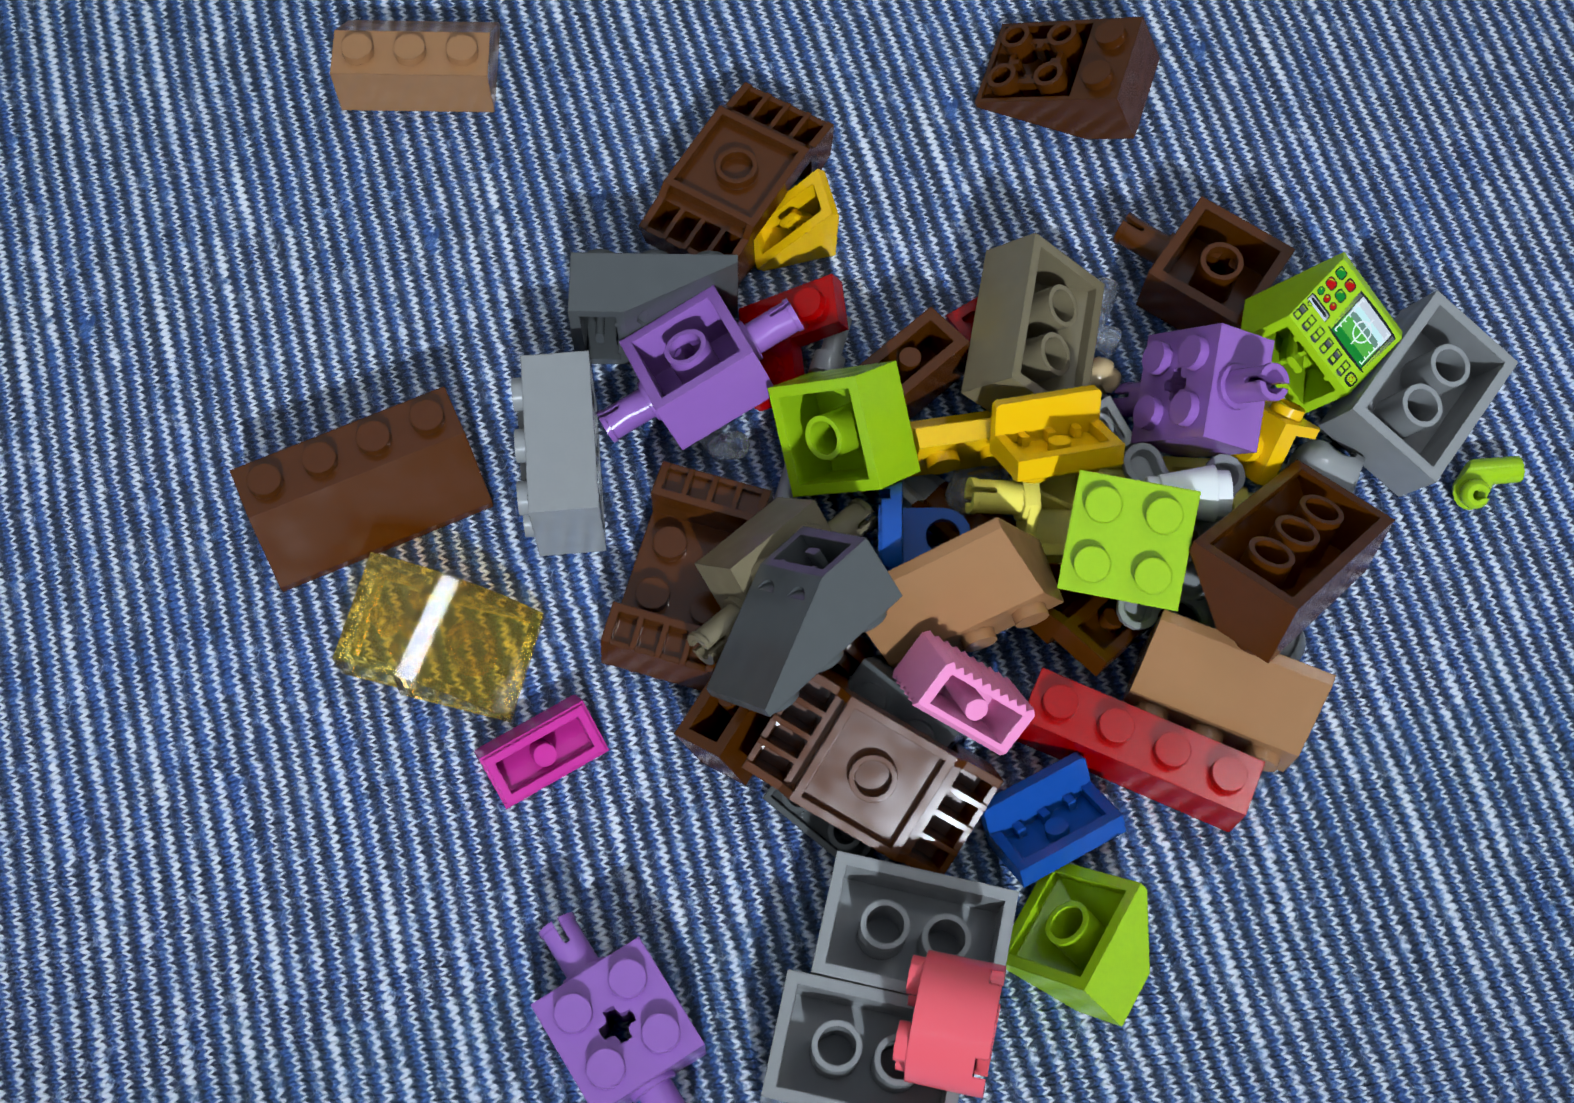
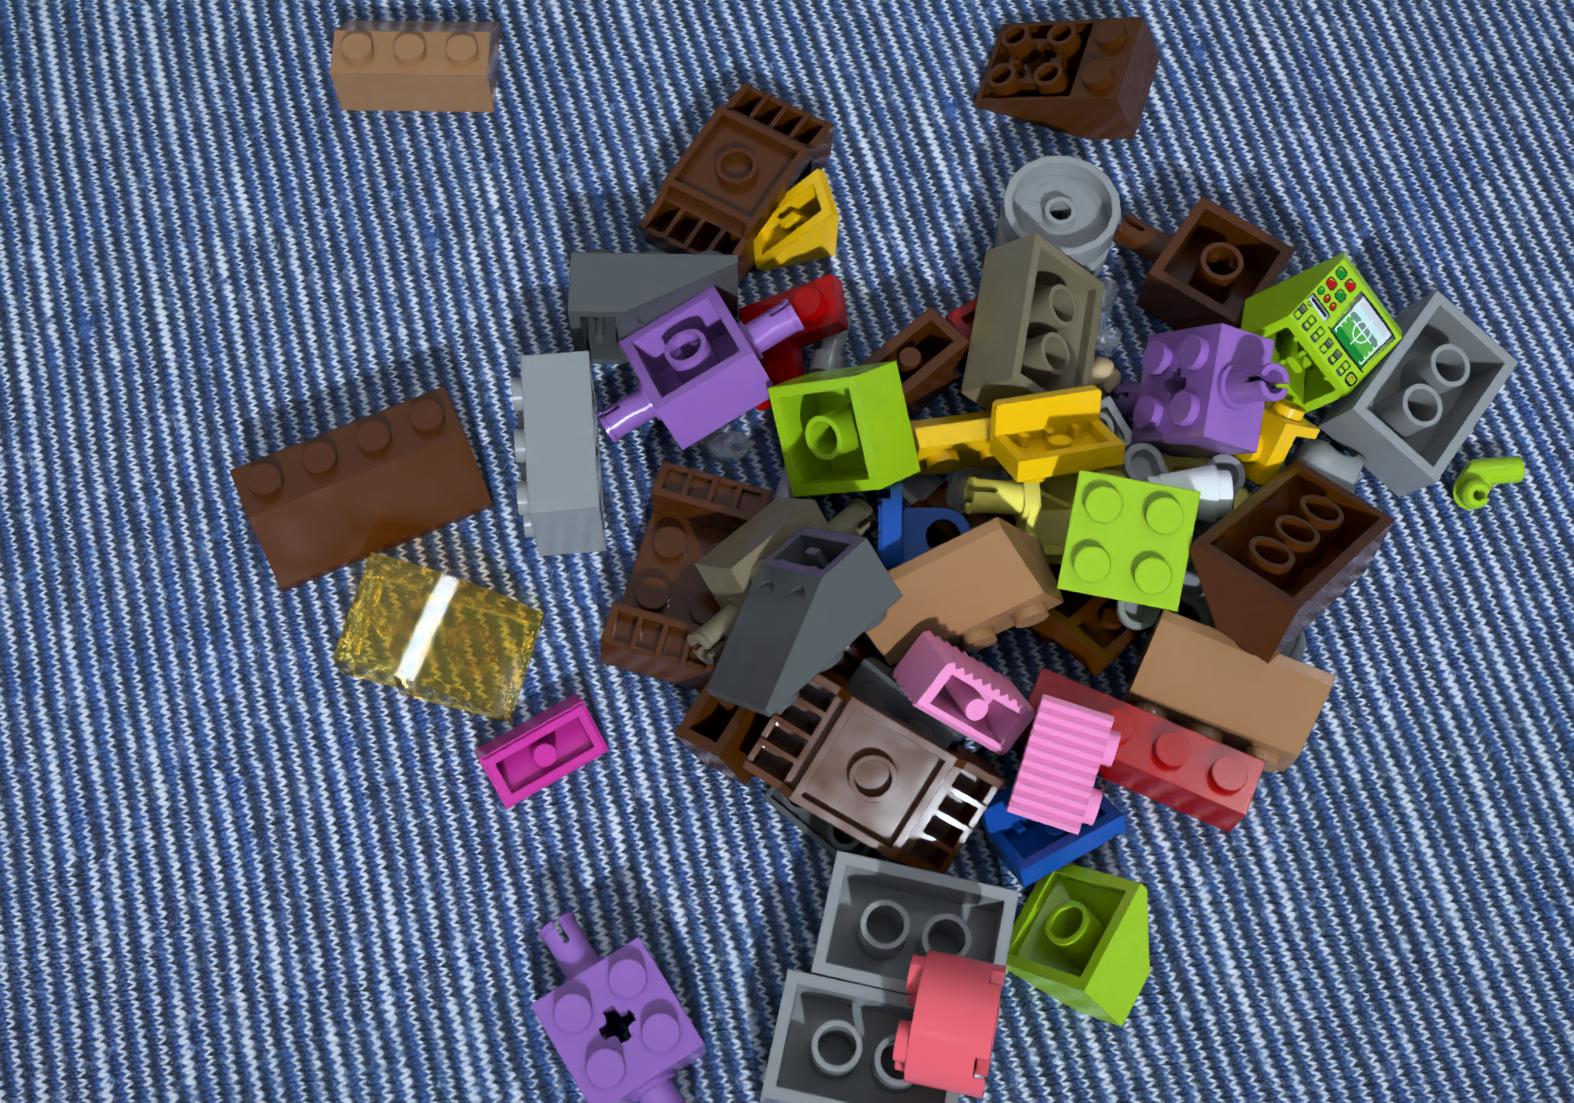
(1062, 765): none -> bright pink brick
(1066, 205): none -> light grey wheel

